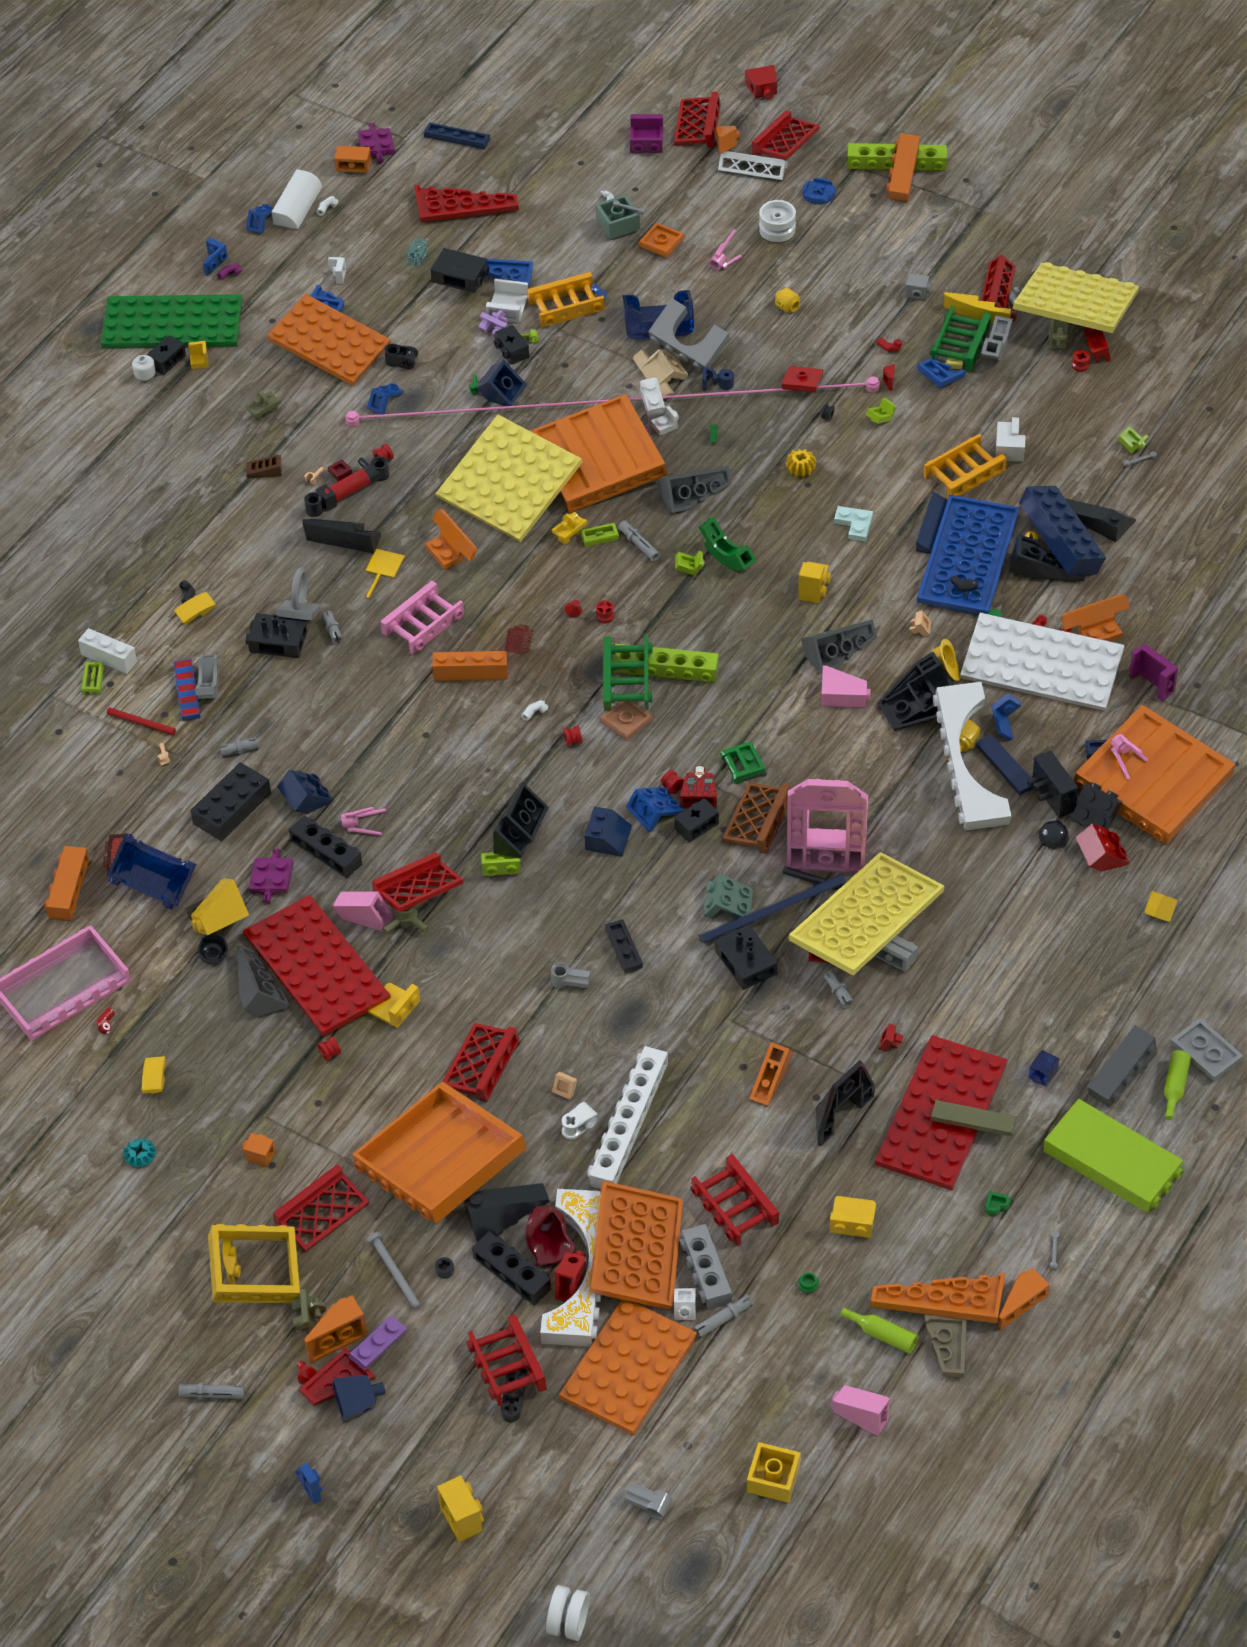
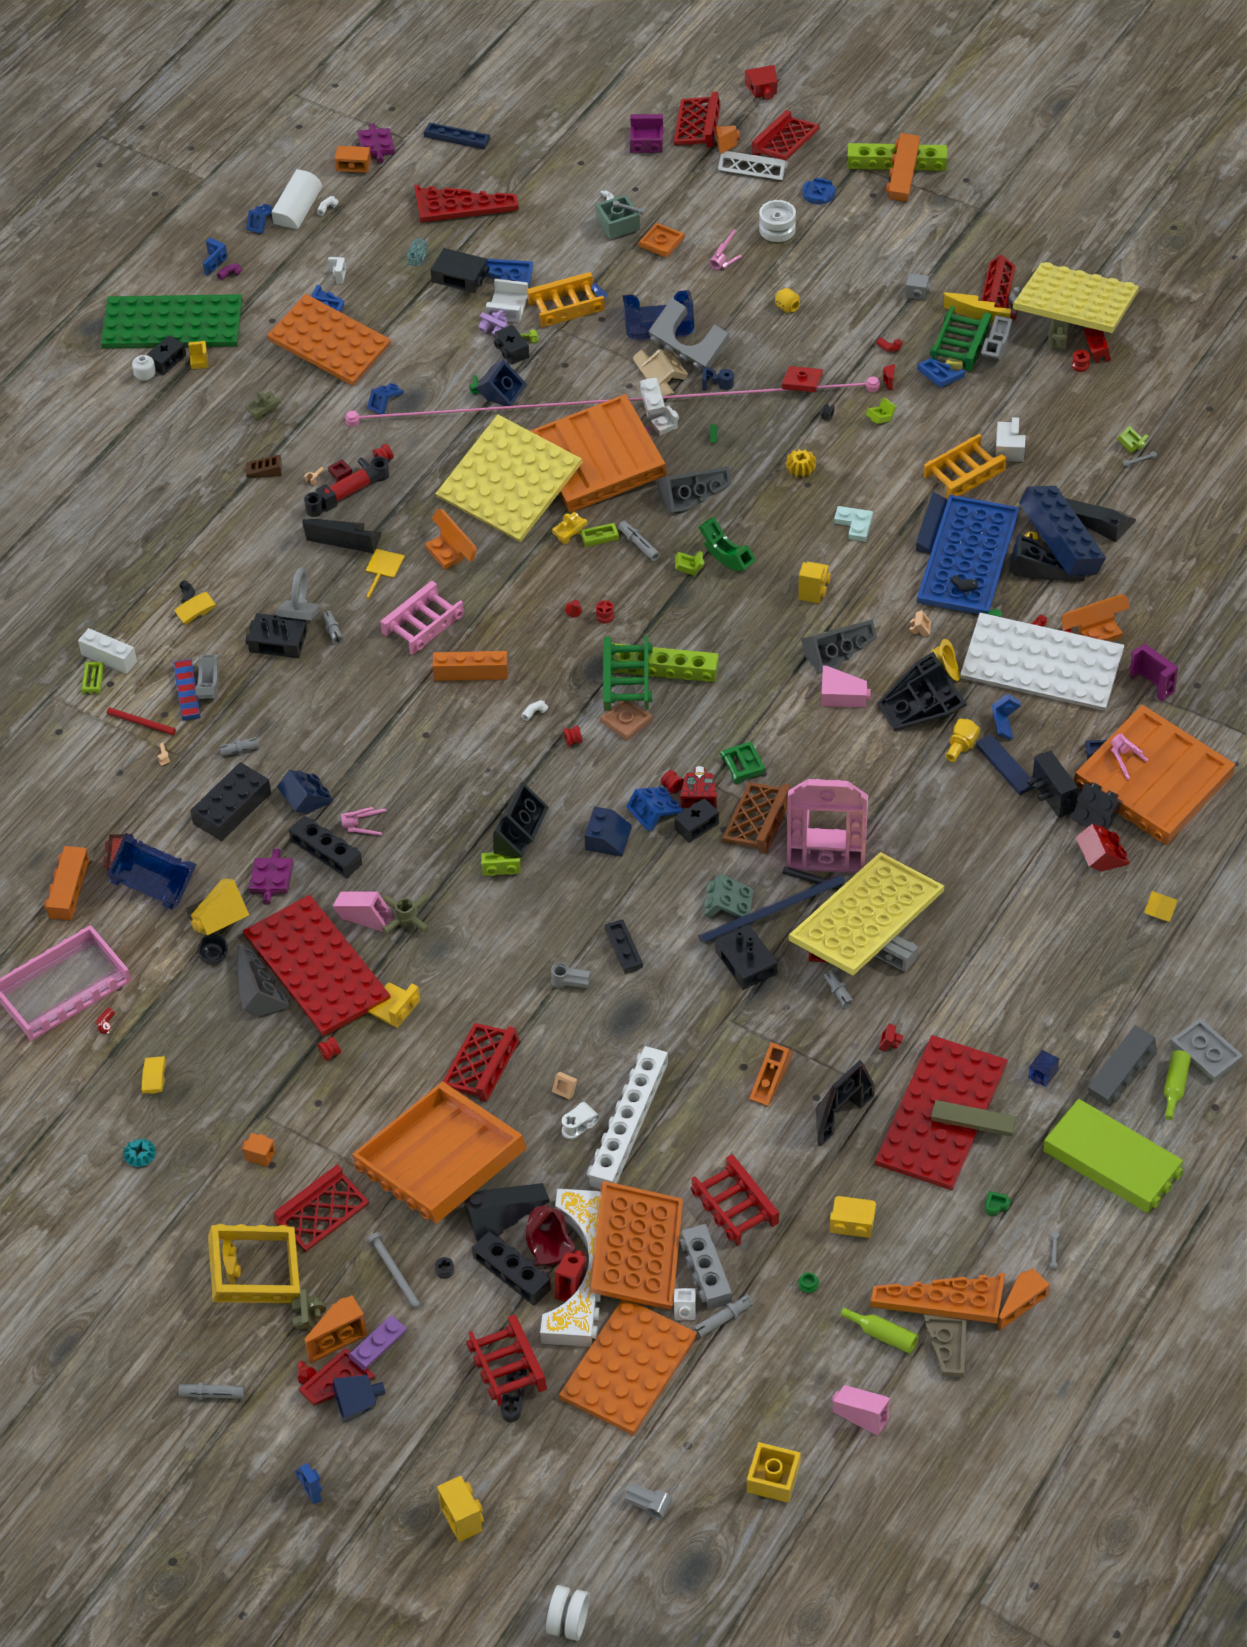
(399, 356): black piece -> none
(413, 875): red fence -> none
(518, 639): clear red brick -> none
(976, 804): white arch -> none
(1053, 834): black hair -> none

